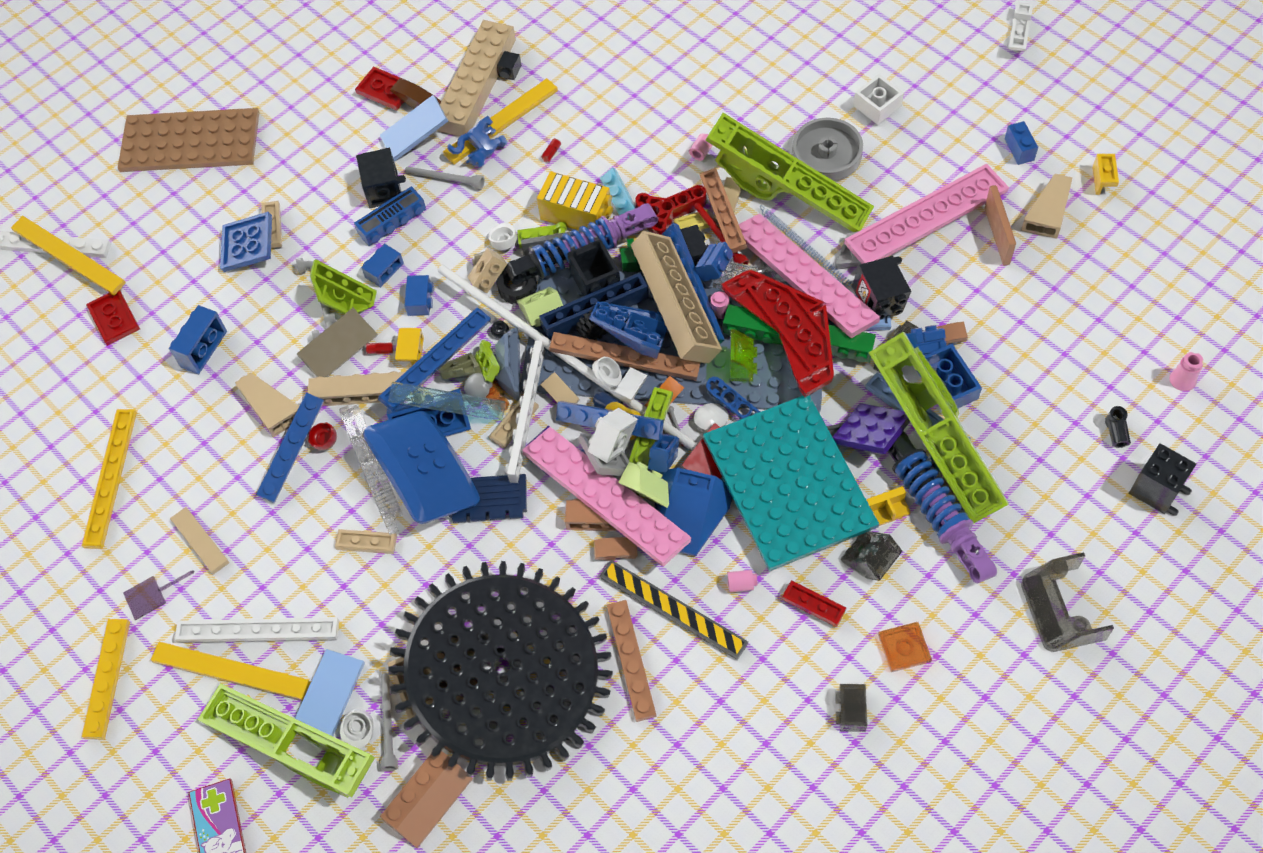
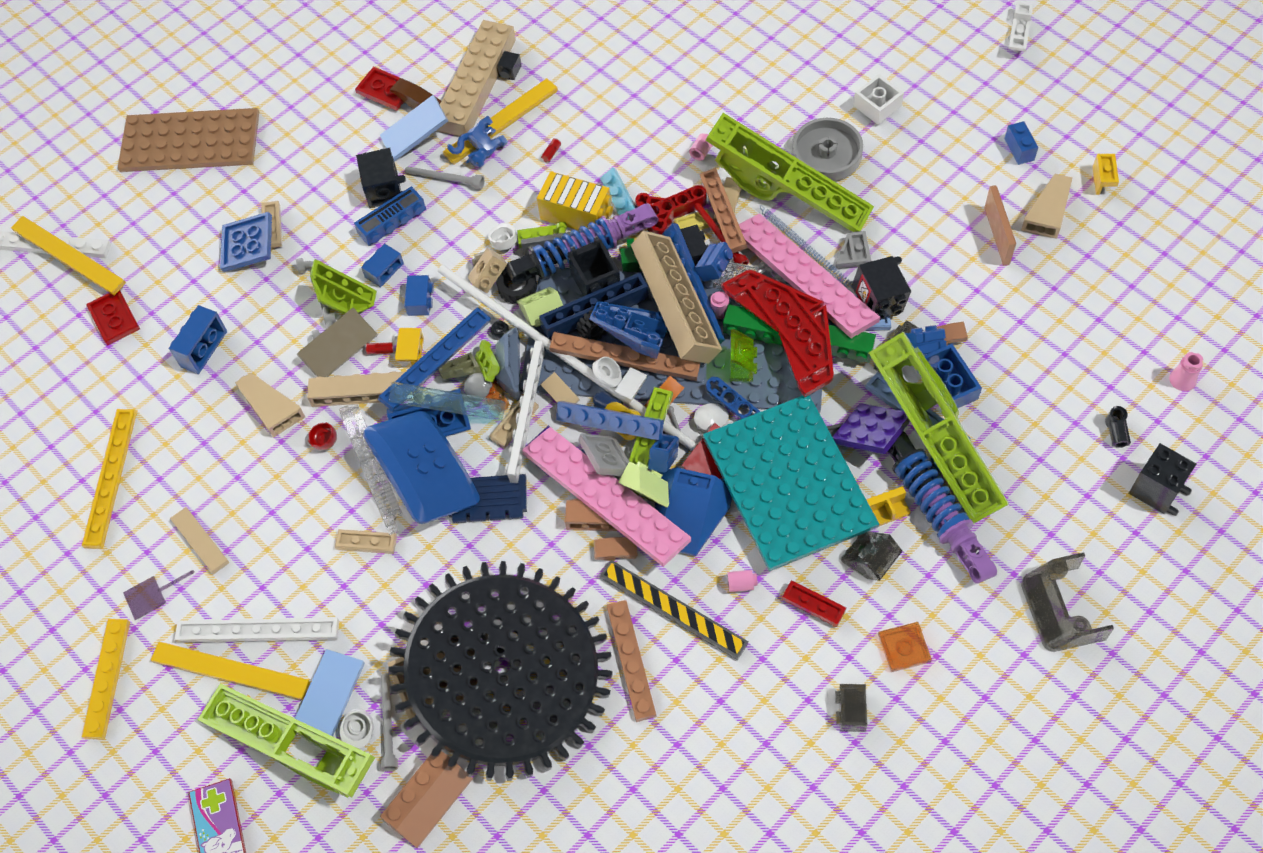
(290, 448): blue plate -> none
(612, 434): white brick -> none
(924, 215): bright pink plate -> none

